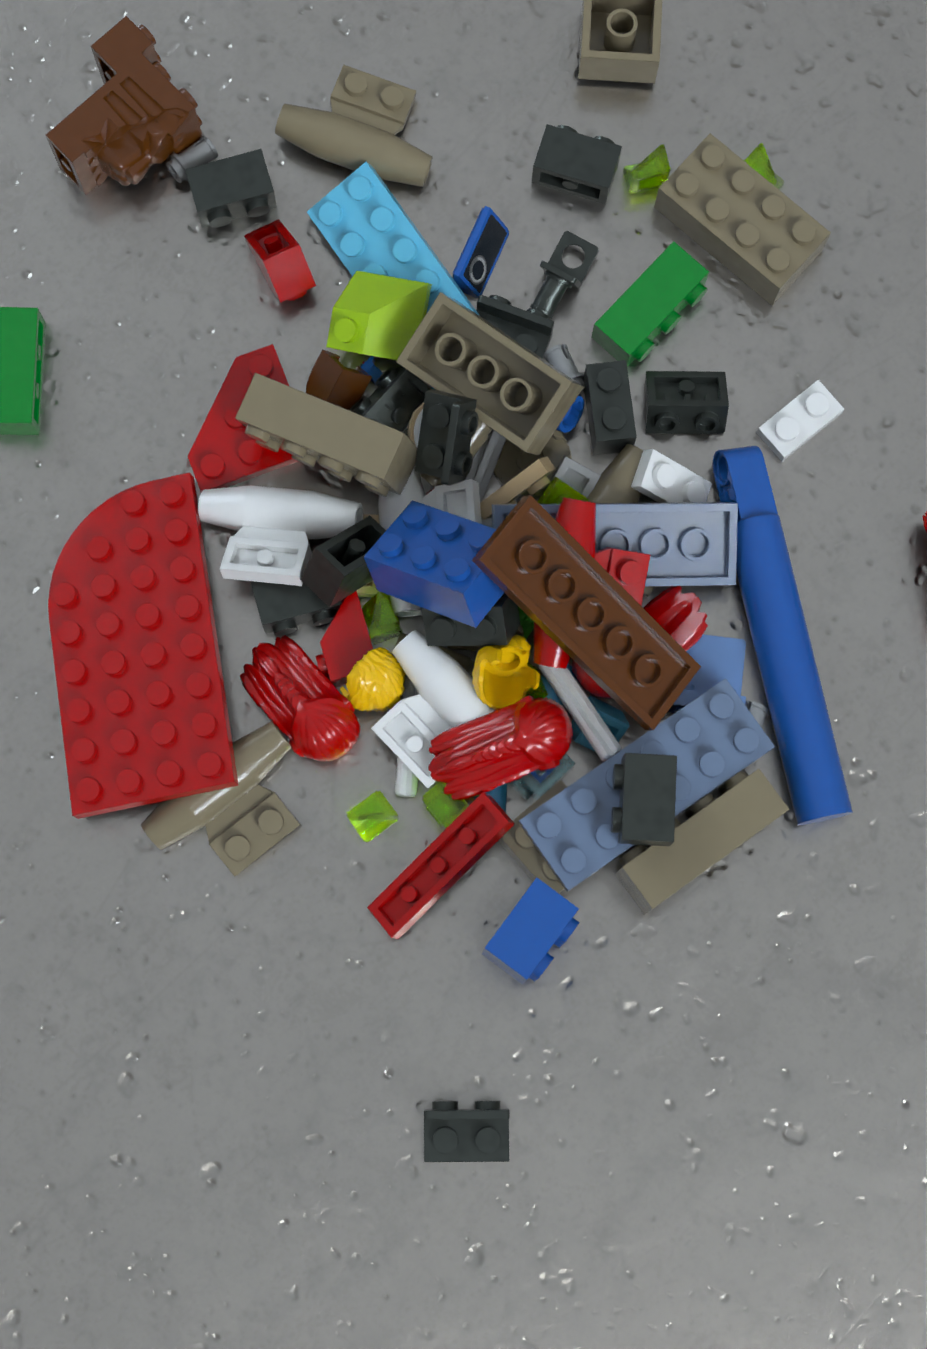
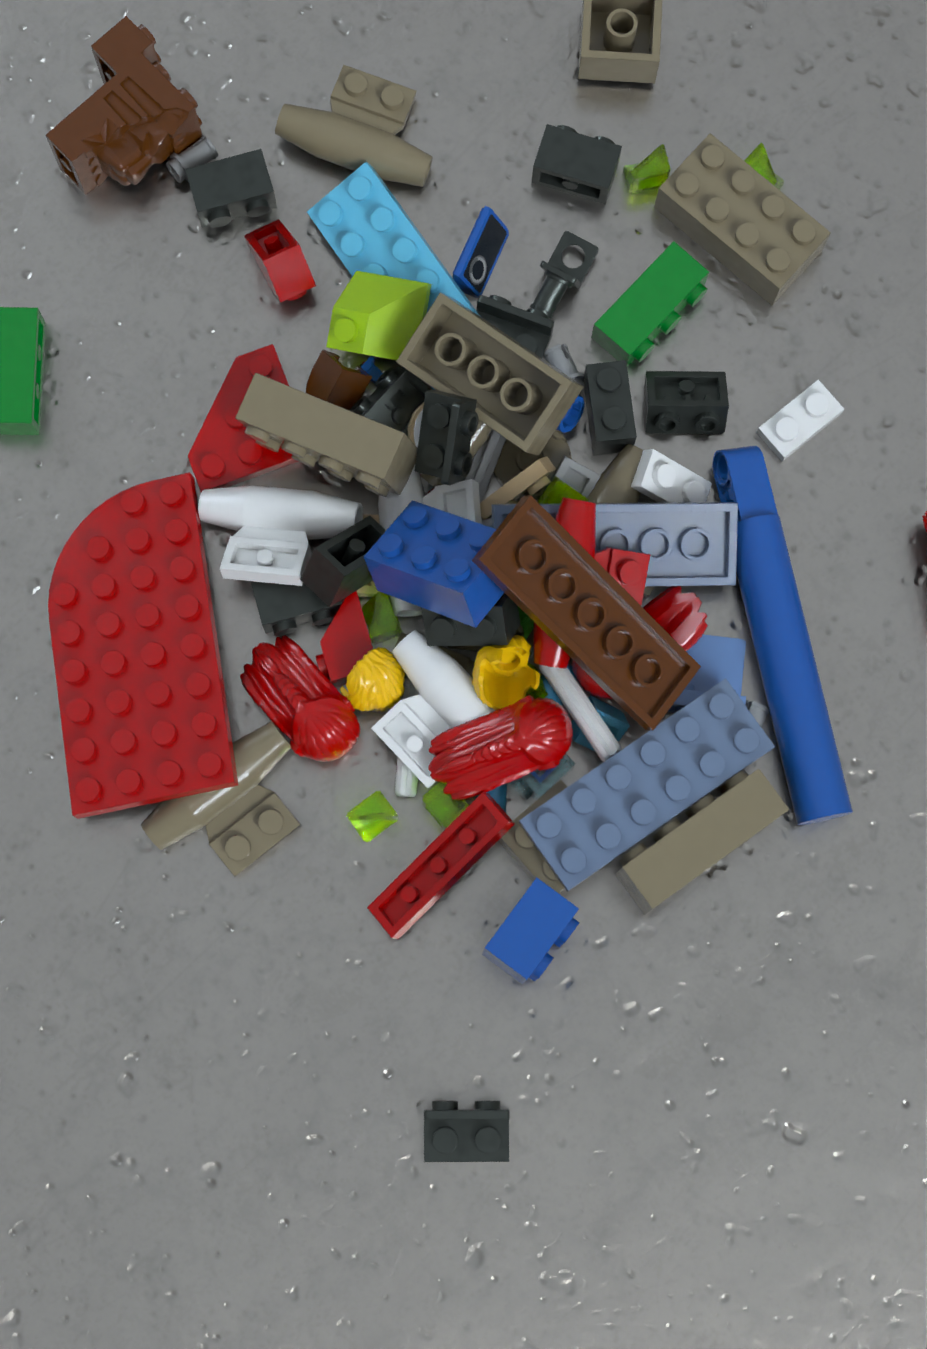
(646, 799): pearl dark grey brick -> none

